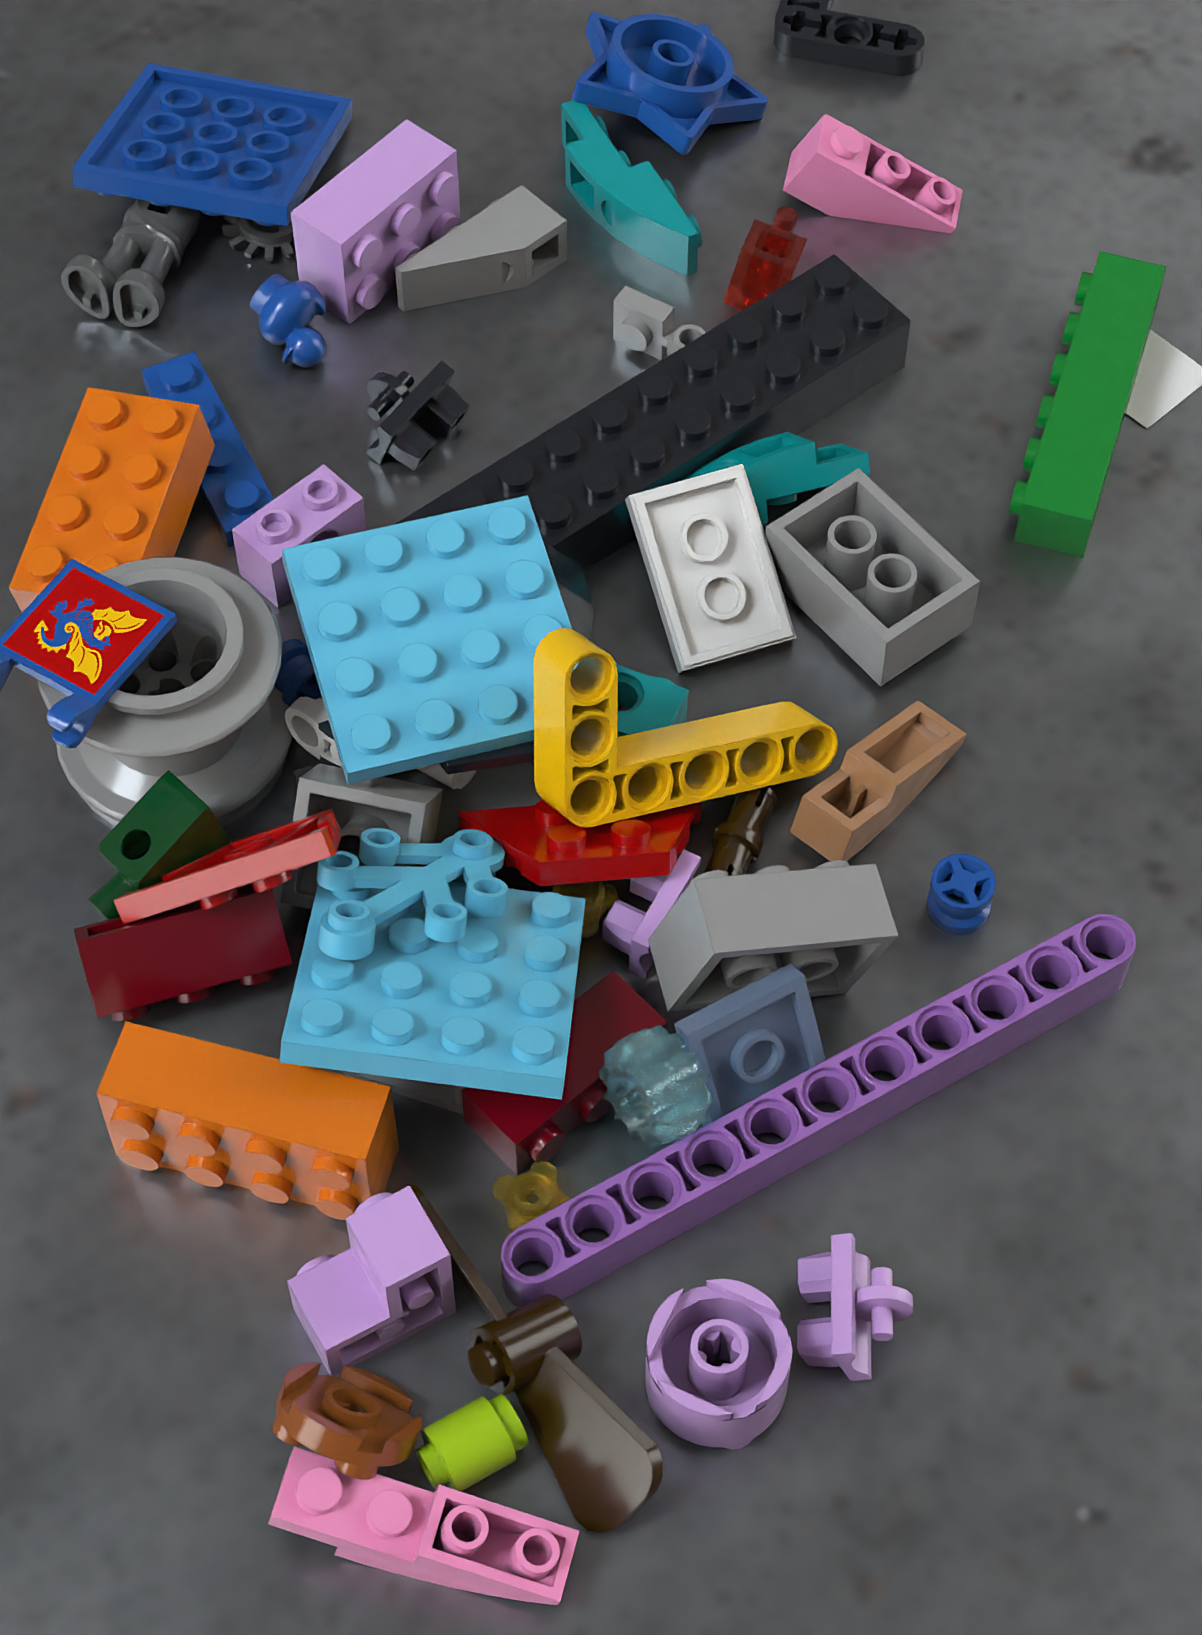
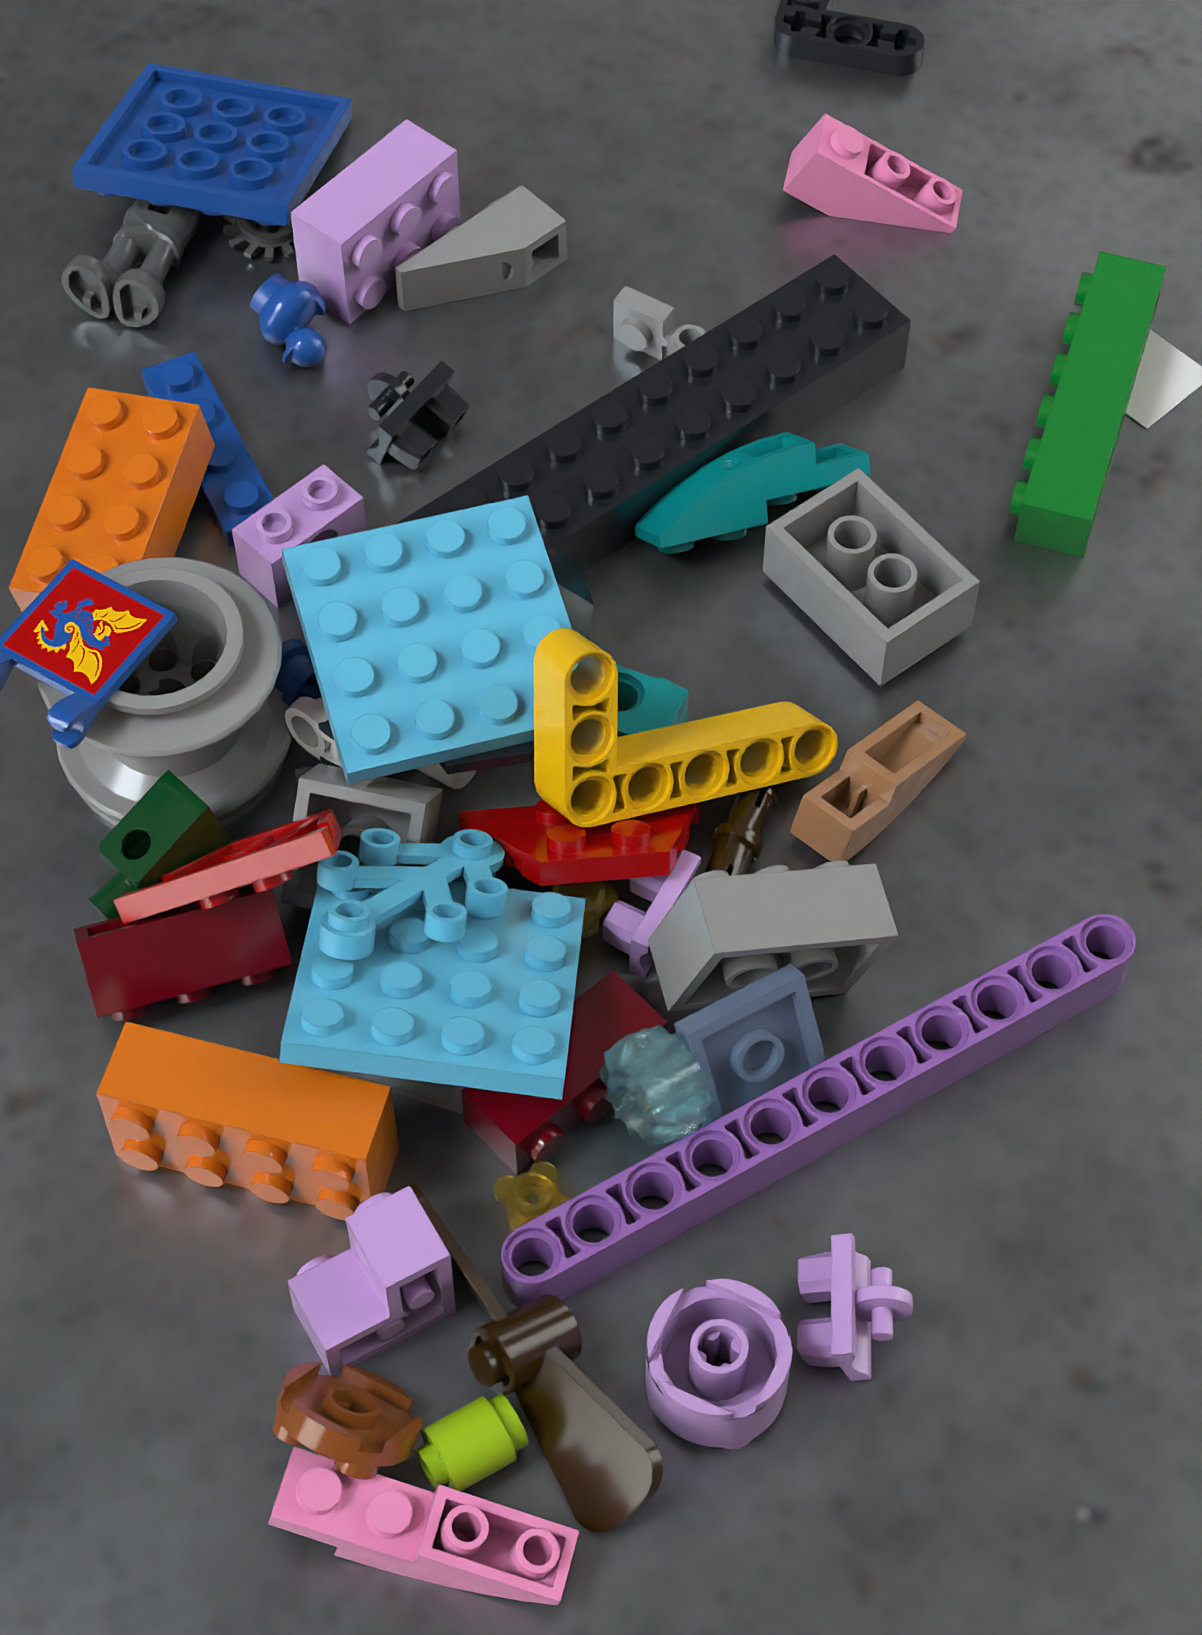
(626, 198): teal slope -> none
(665, 76): blue plate -> none
(710, 568): white tile -> none
(766, 259): clear red brick -> none
(969, 879): blue wheel -> none

